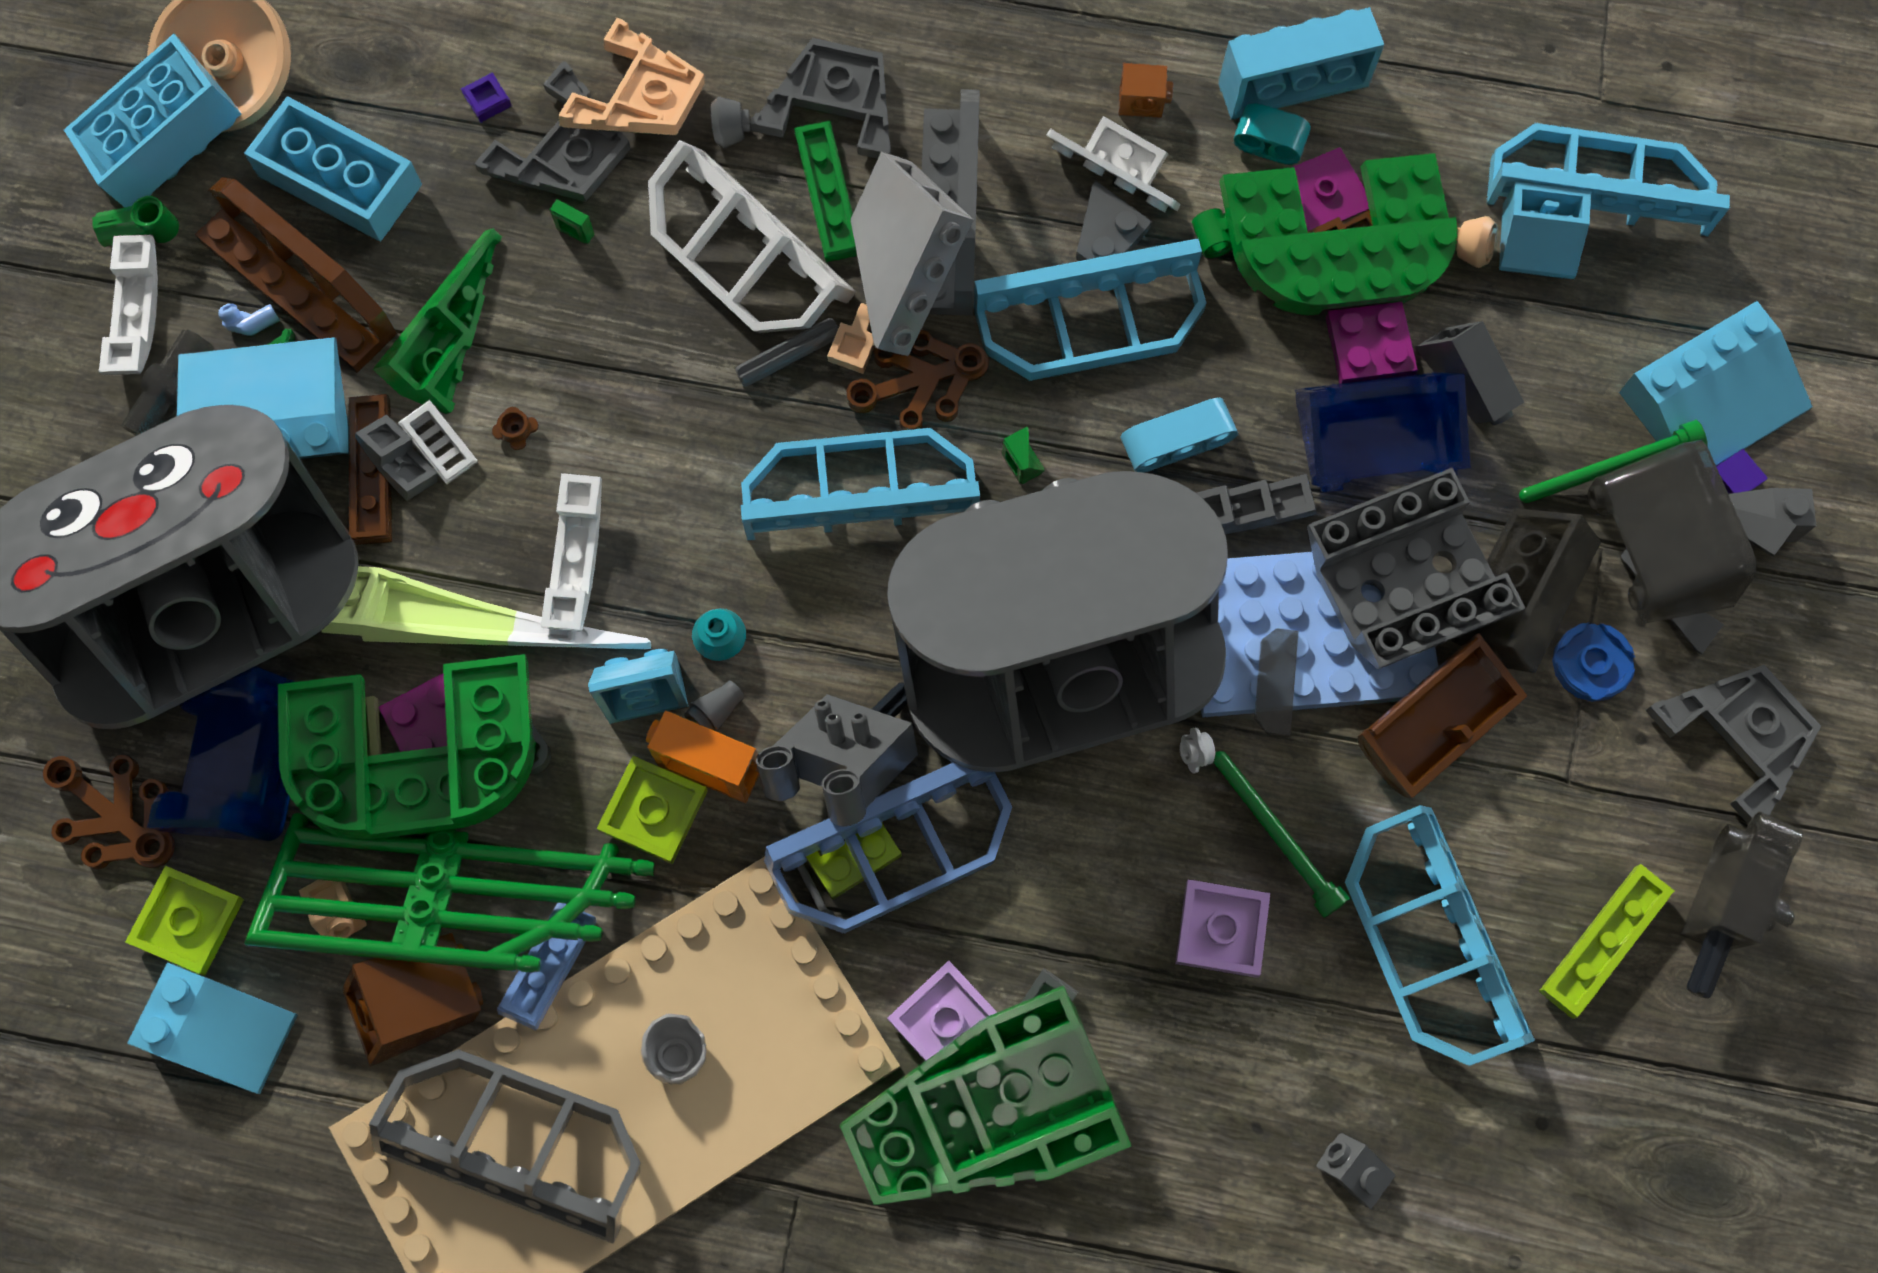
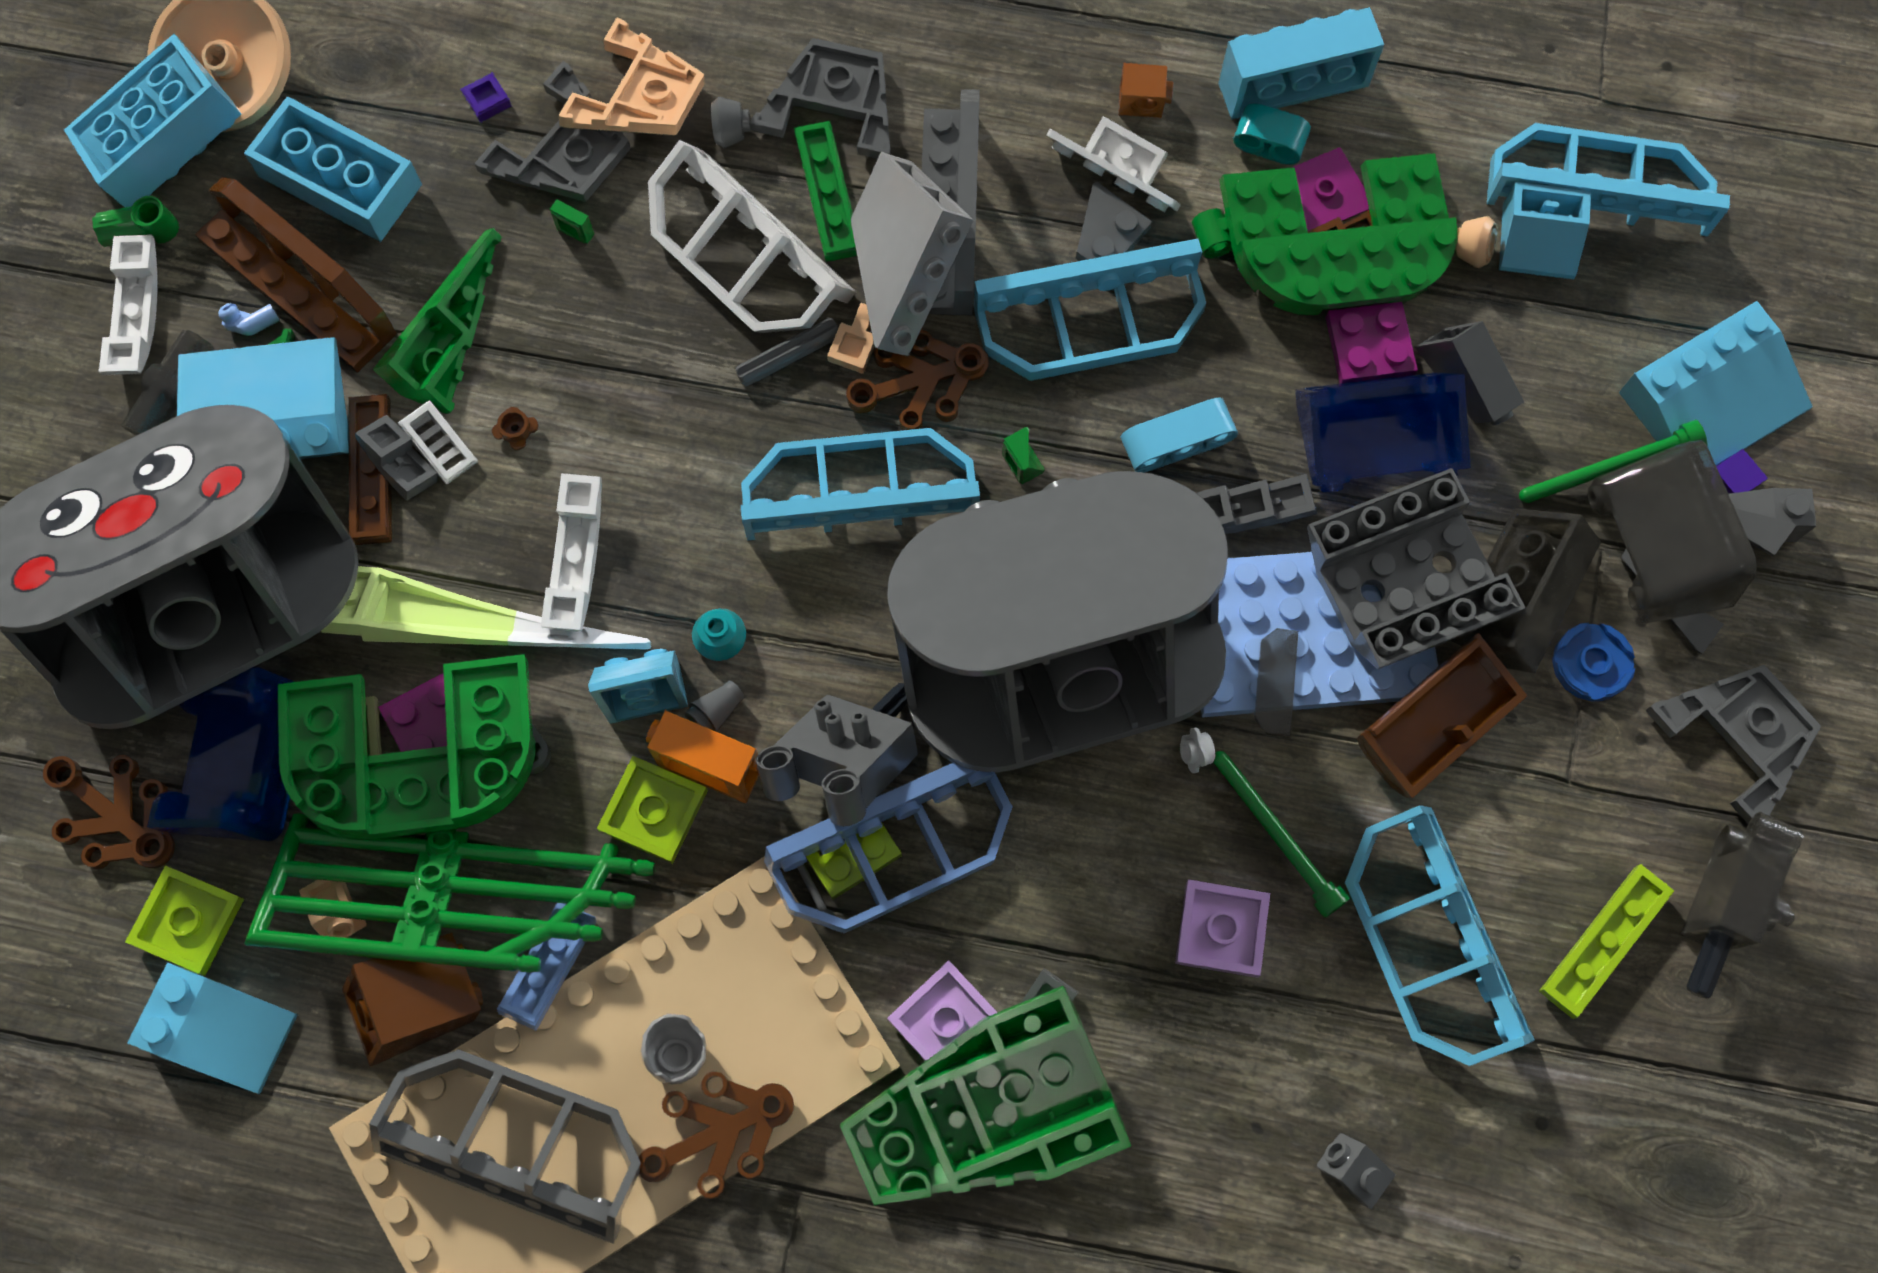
(723, 1130): none -> reddish brown plant

